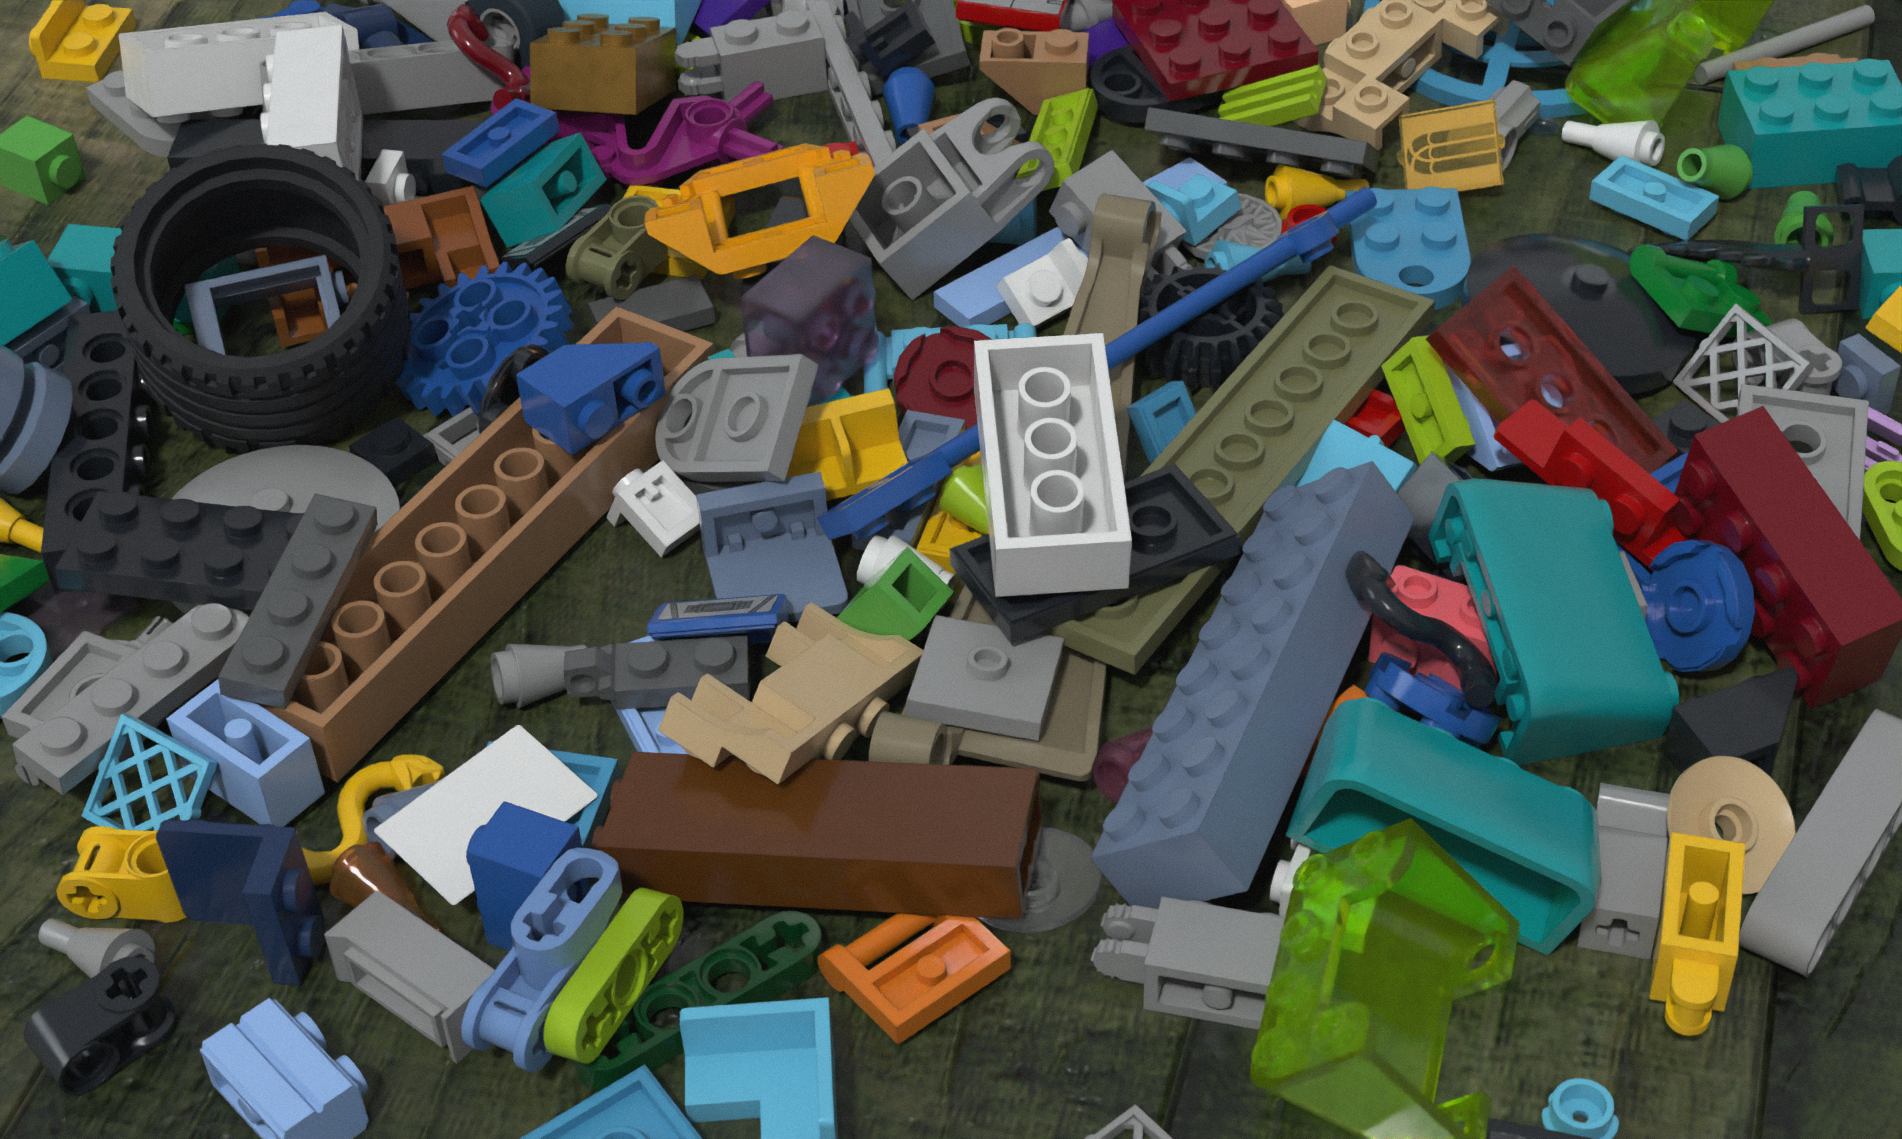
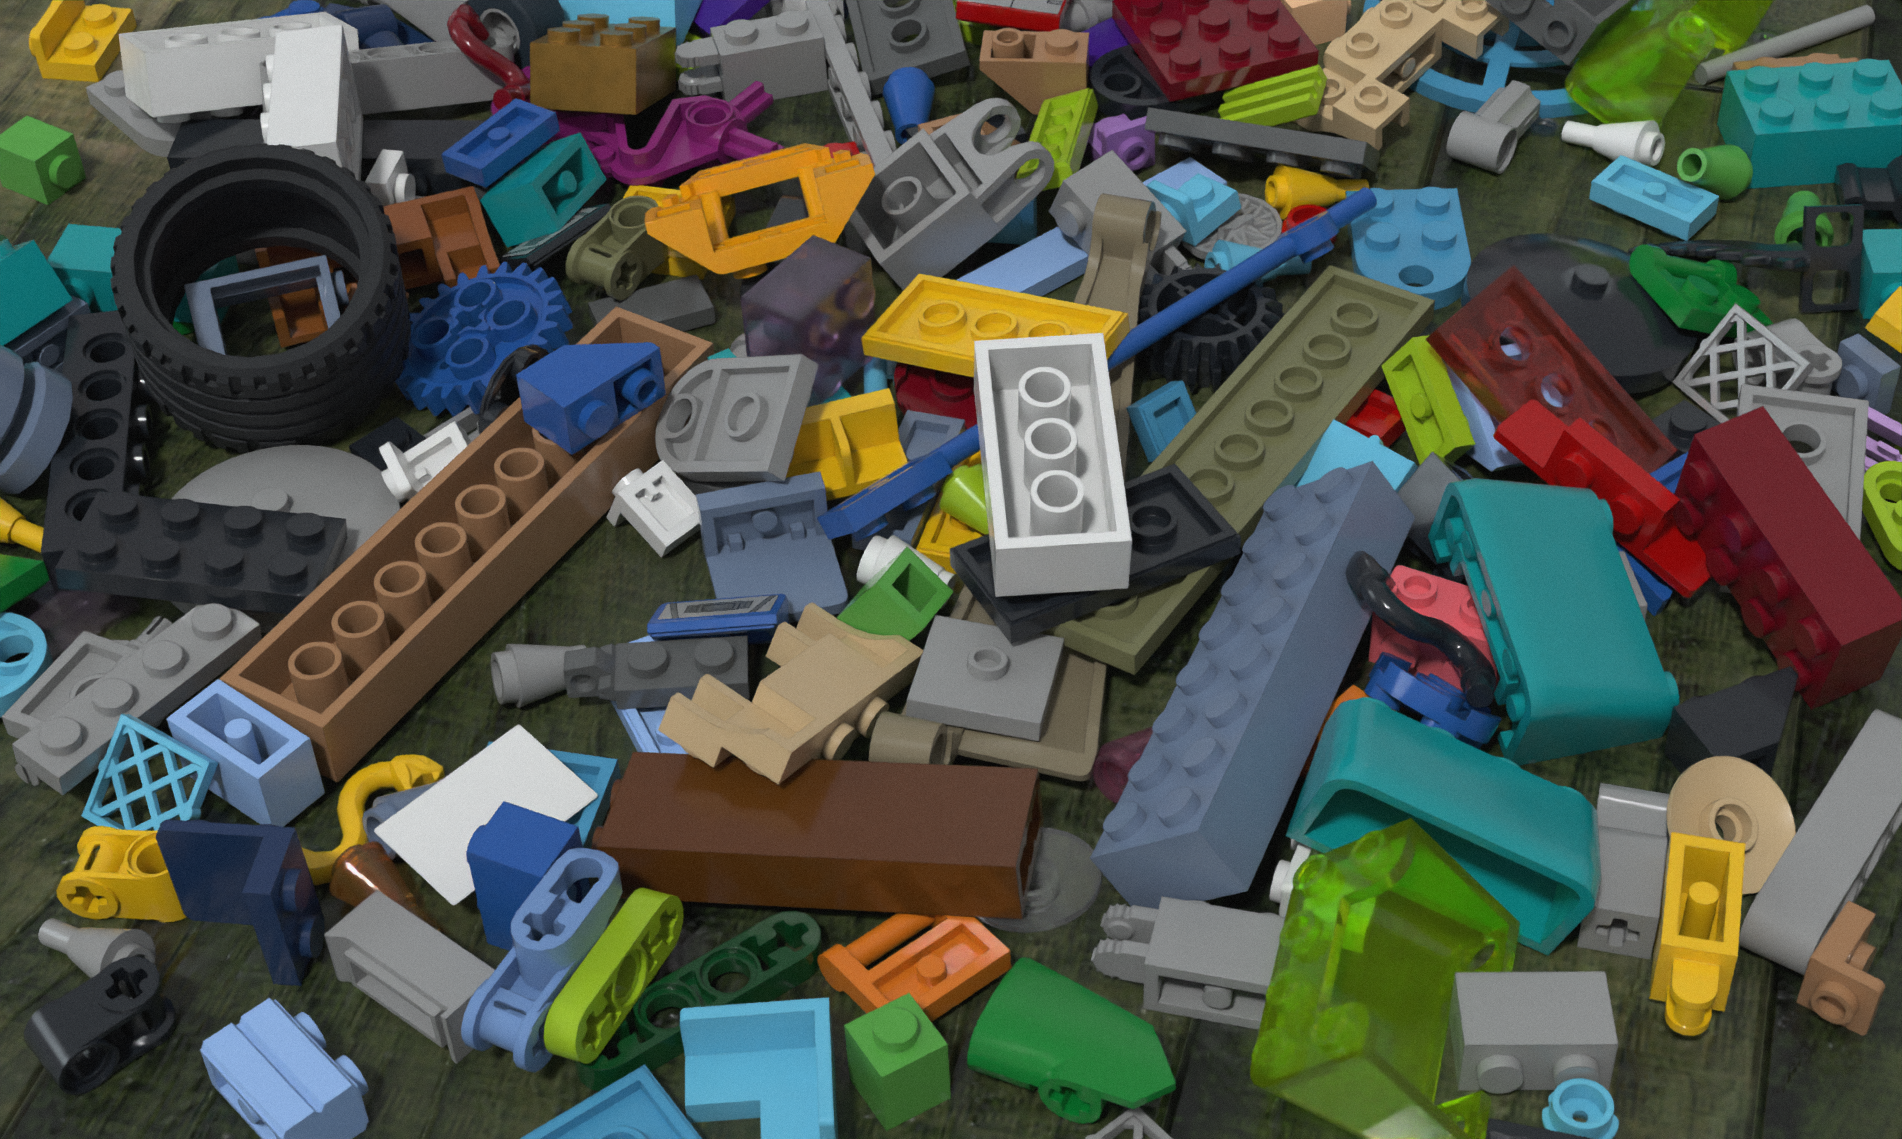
(298, 601): dark grey plate -> none
(419, 465): none -> white bracket
(890, 41): black bracket -> none
(898, 1061): none -> bright green brick
(941, 318): none -> yellow tile
(1045, 286): white bracket -> none
(1068, 1044): none -> green panel
(1126, 138): none -> medium lavender bracket
(1452, 147): clear yellow piece -> none
(1531, 1029): none -> light grey brick
(1698, 605): blue tile -> none
(1837, 974): none -> medium nougat bracket

